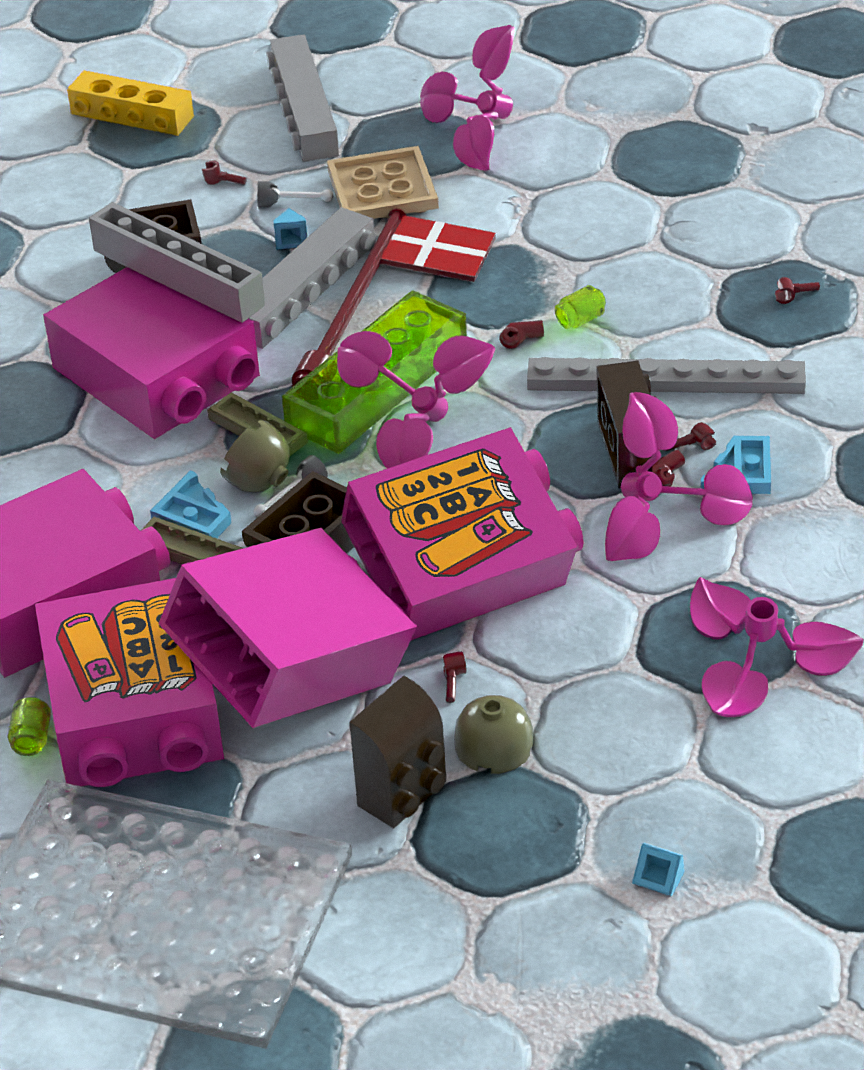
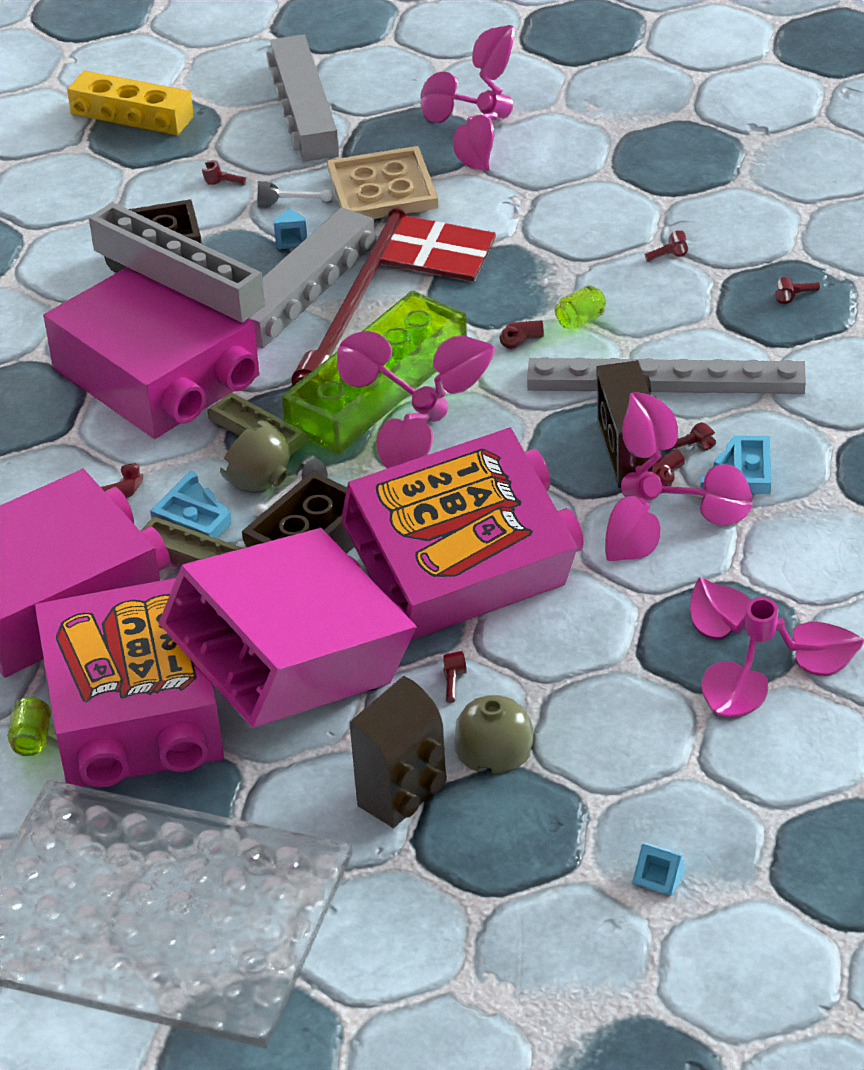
(130, 482): none -> dark red arm
(676, 246): none -> dark red hand

